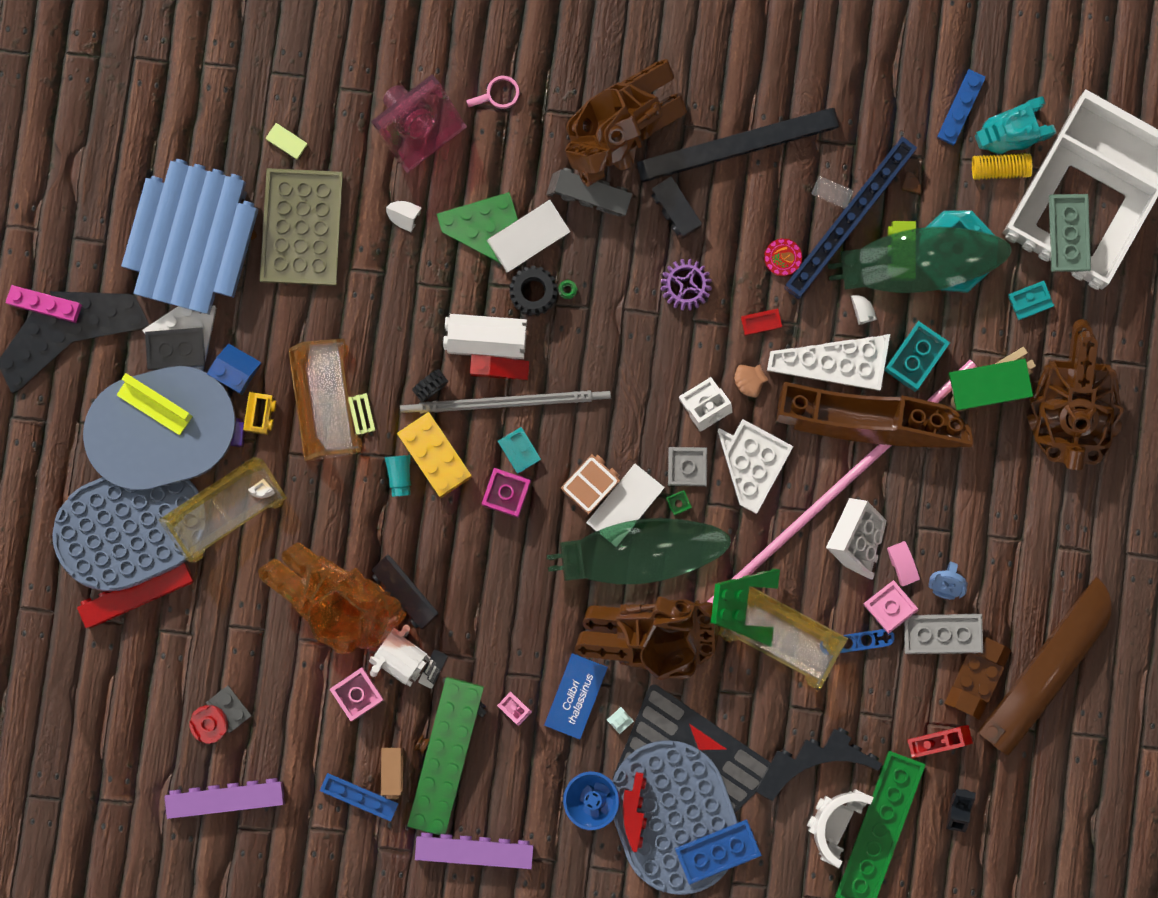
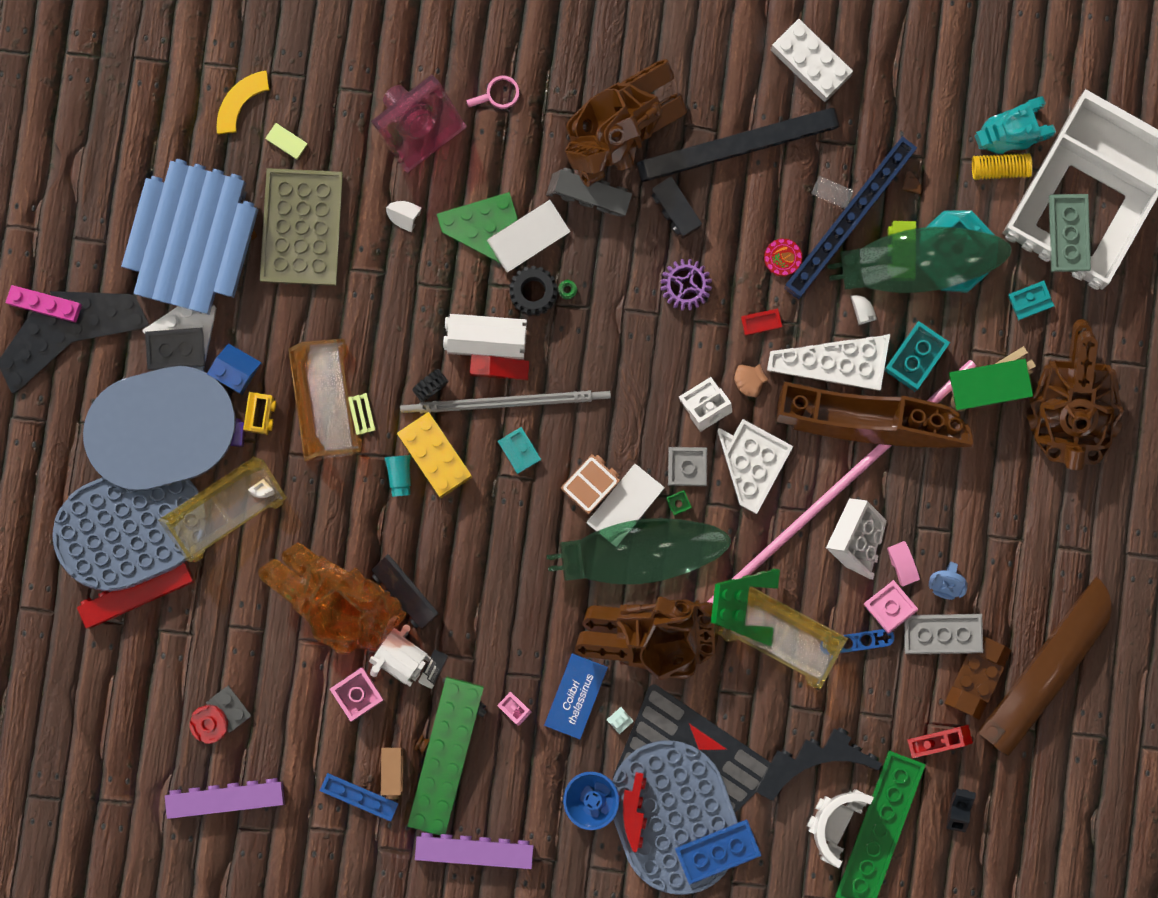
(154, 404): neon yellow panel -> none
(236, 99): none -> yellow tile
(506, 492): dark pink brick -> none
(811, 60): none -> white brick
(961, 107): blue plate -> none

